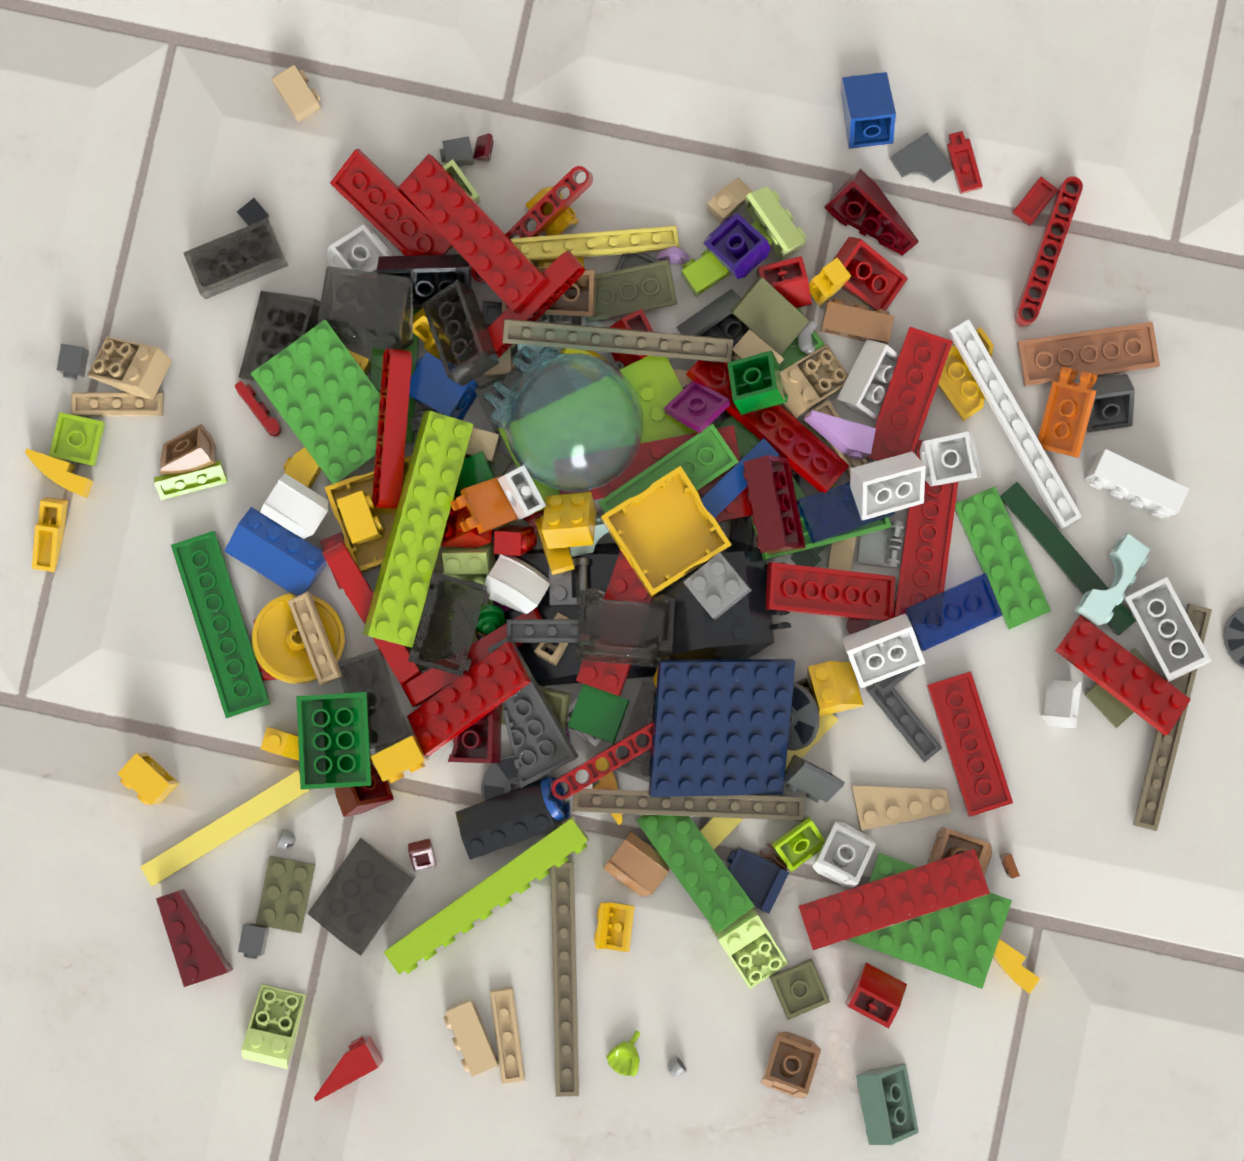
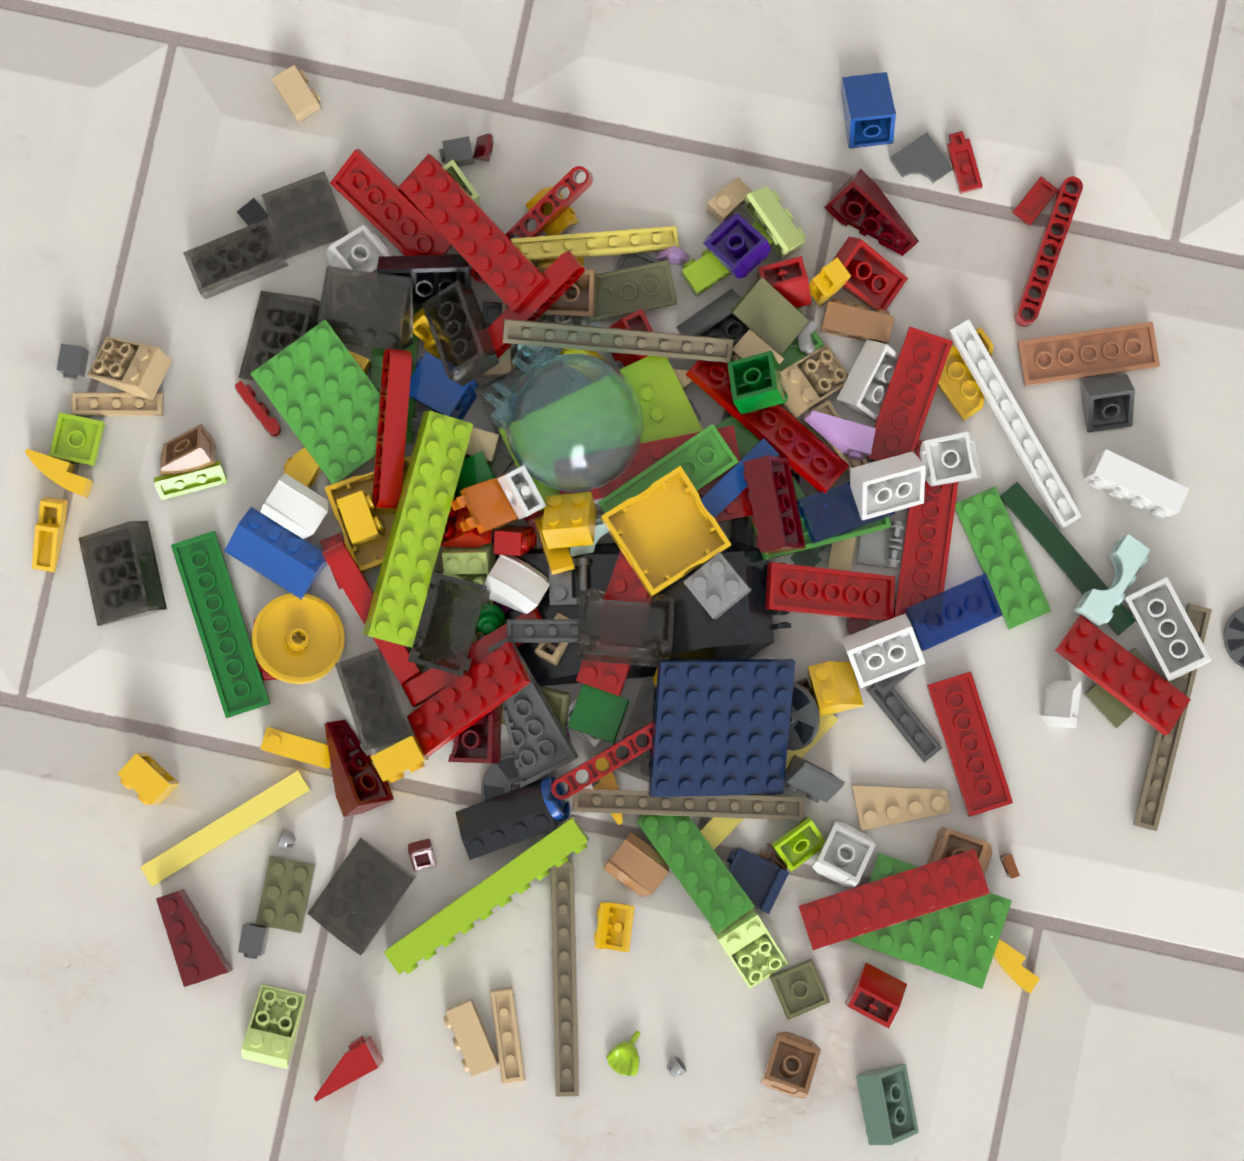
(122, 572): none -> clear smoke slope
(305, 214): none -> clear smoke plate
(315, 638): tan tile -> none
(333, 740): green slope -> none
(697, 406): magenta plate -> none
(1067, 413): orange tile -> none

